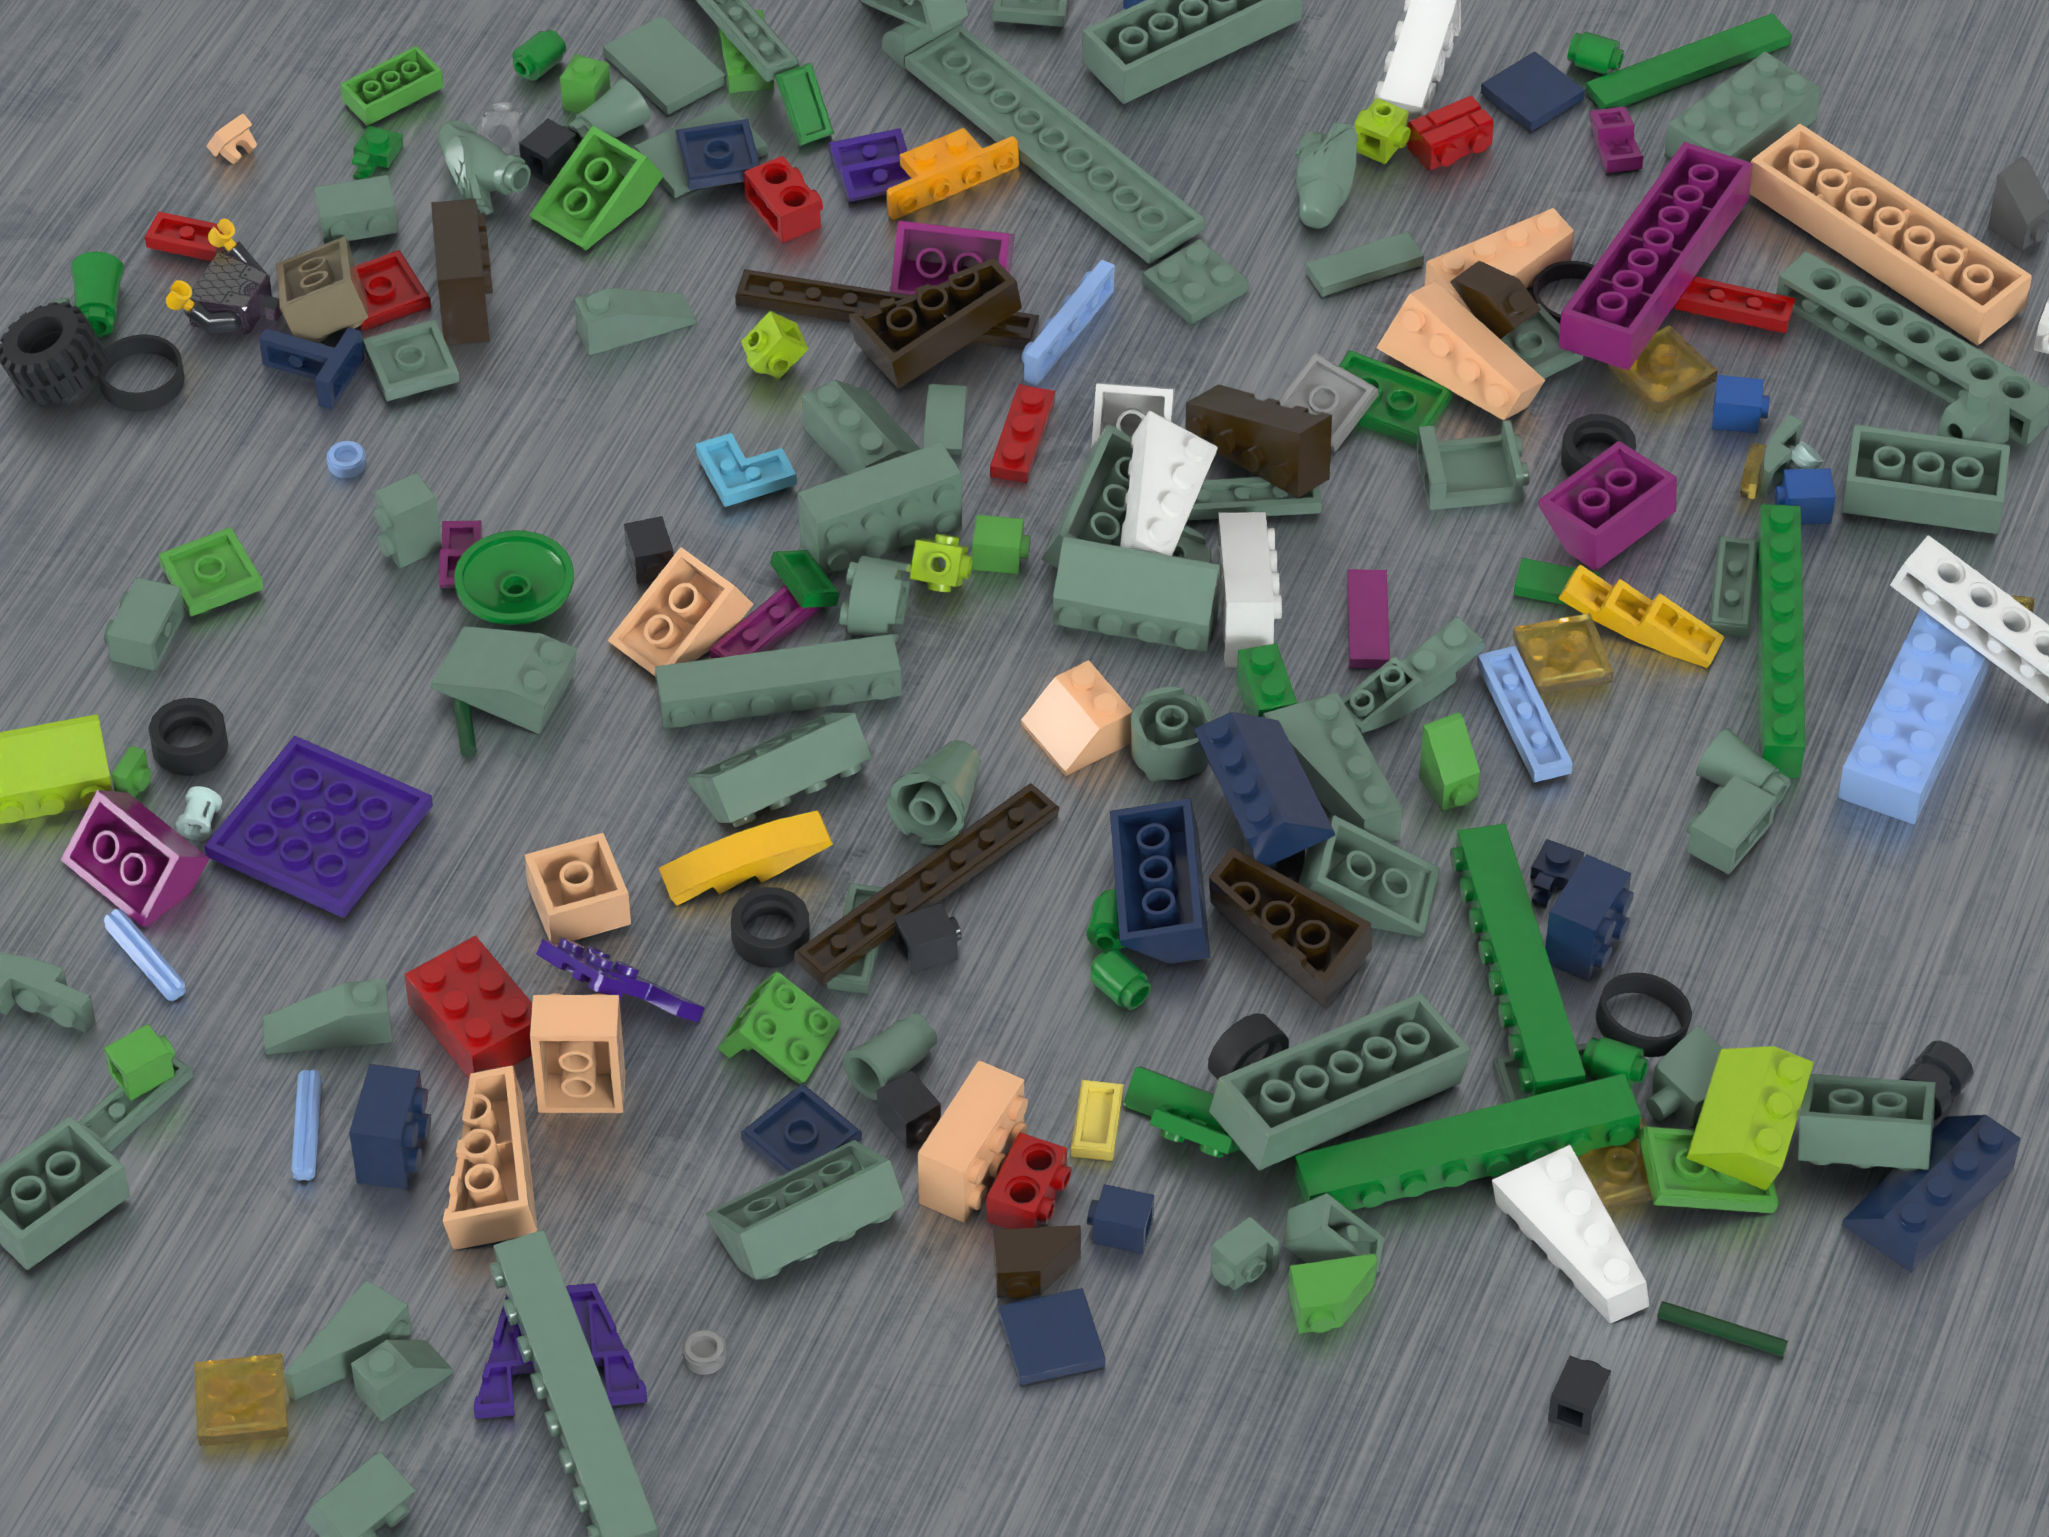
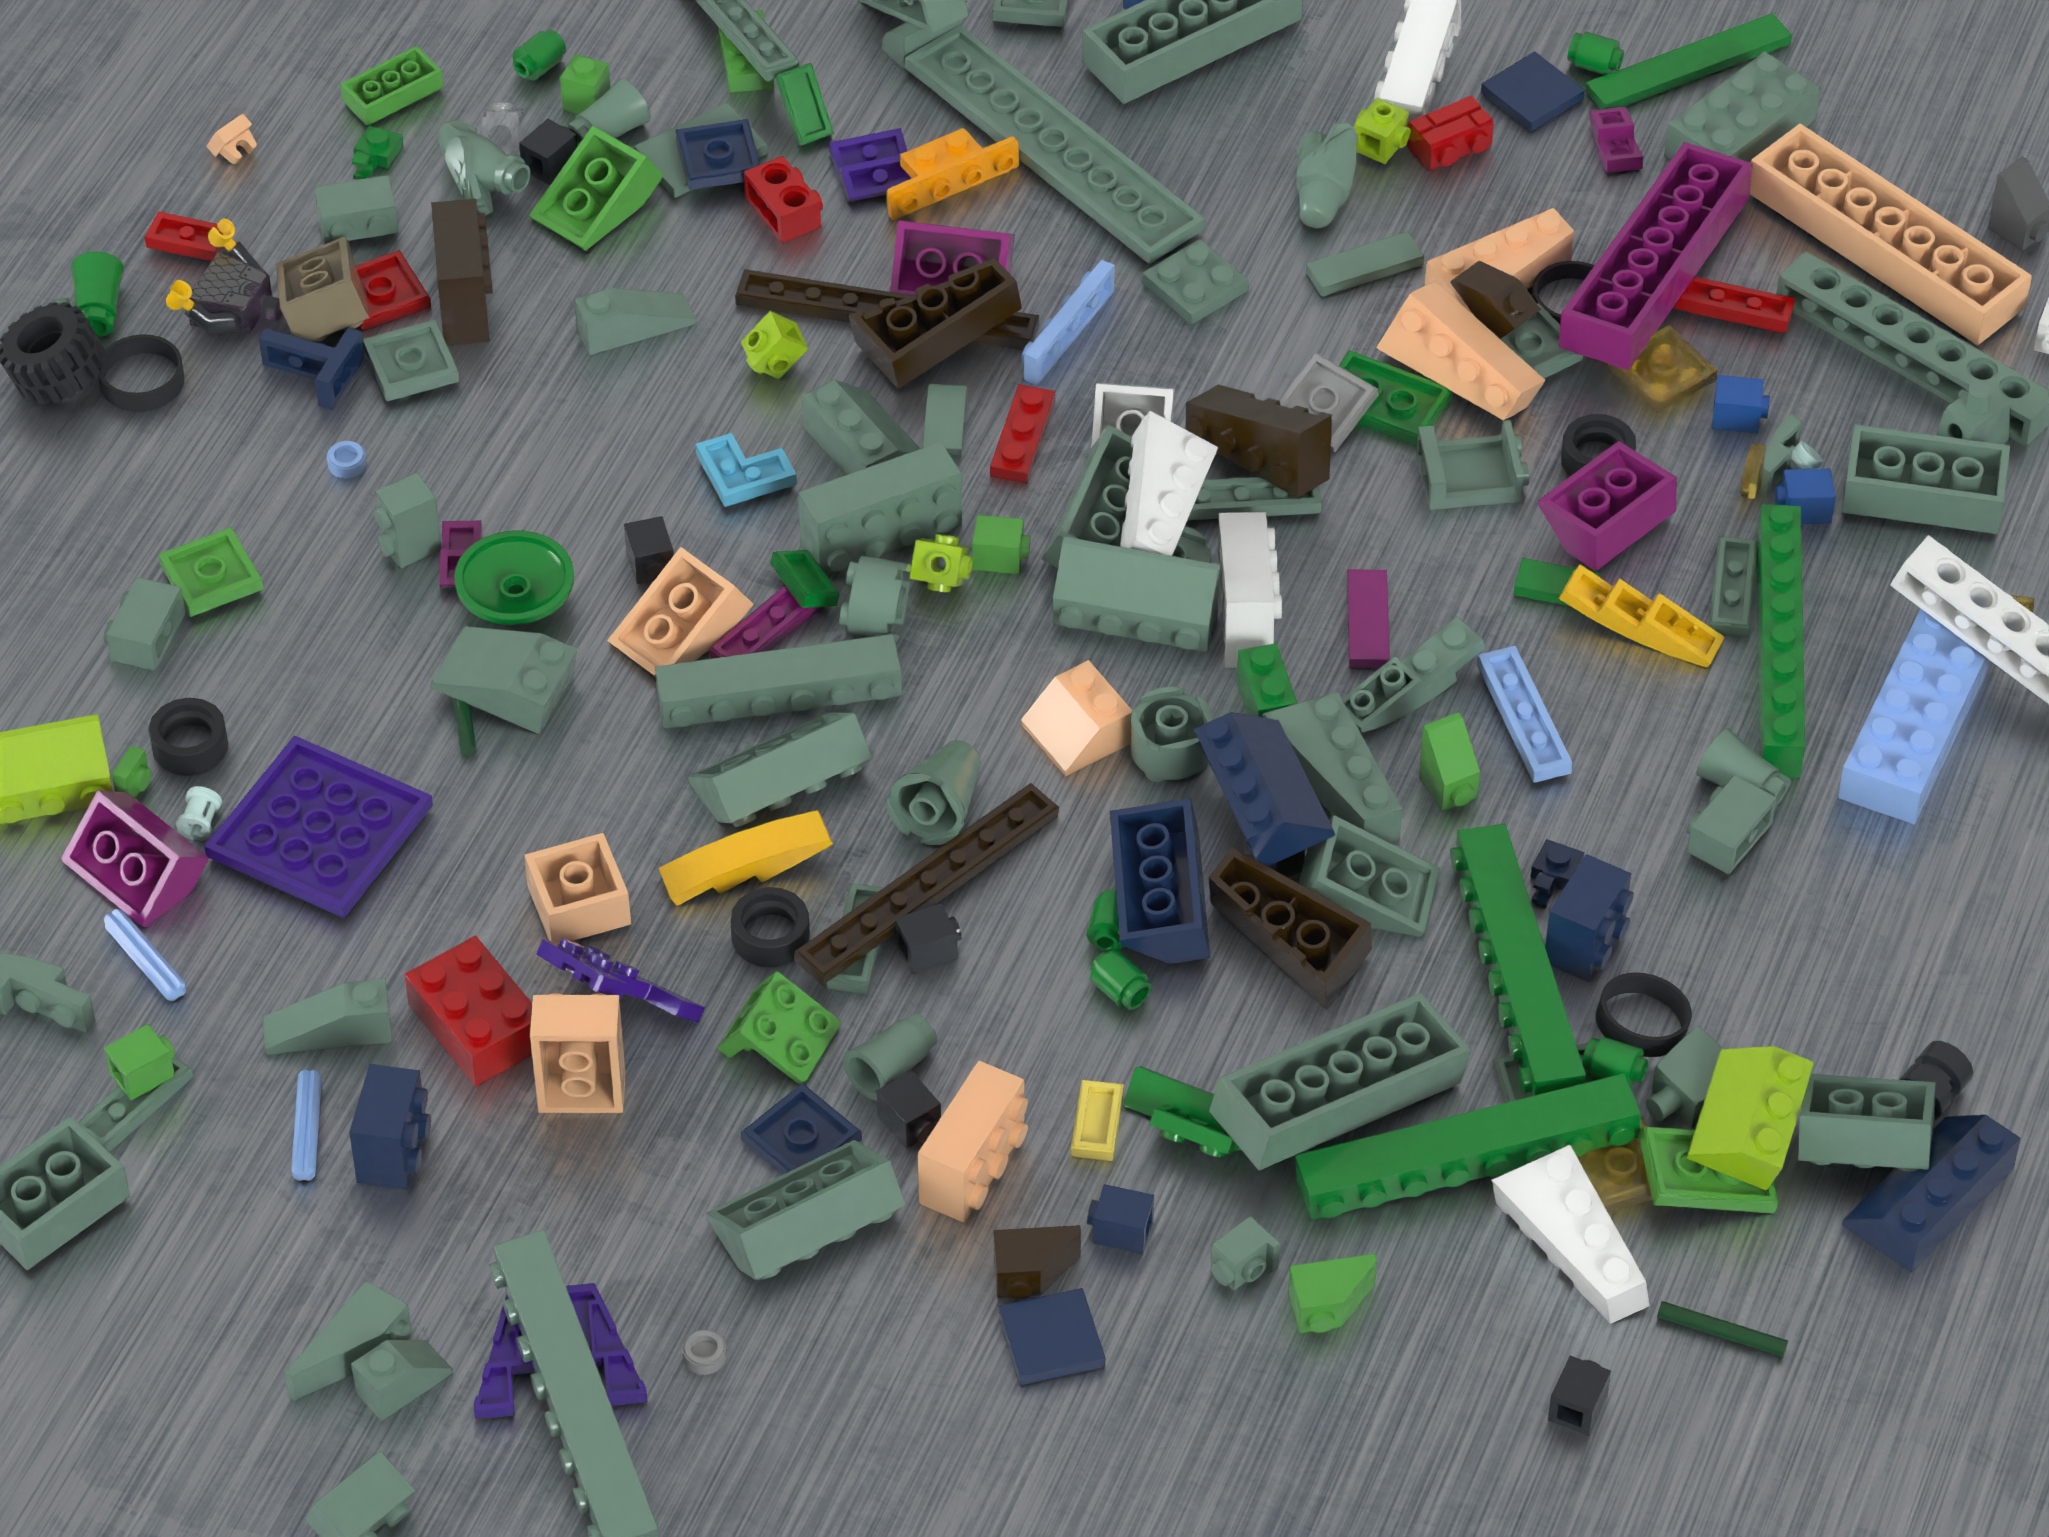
(241, 1399): clear yellow plate -> none
(492, 1173): light nougat wedge -> none
(664, 65): sand green tile -> none
(1023, 1182): red brick -> none
(1246, 1043): black tyre -> none
(1329, 1231): sand green slope -> none
(1563, 654): clear yellow plate -> none

